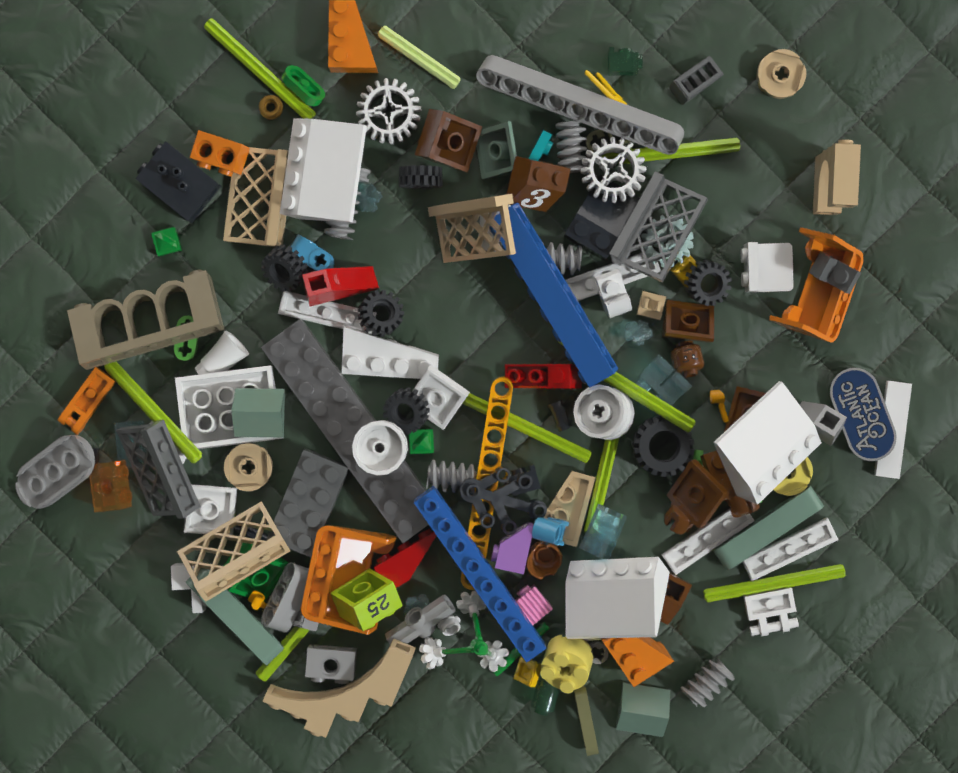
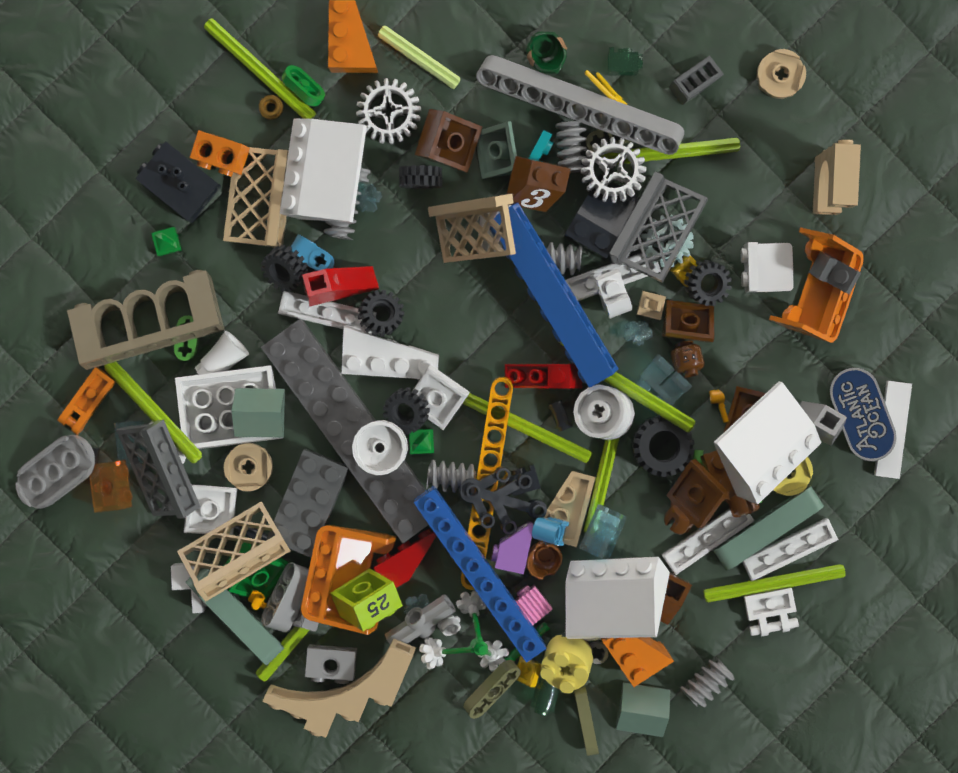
(499, 682): none -> olive beam
(546, 52): none -> dark green hair

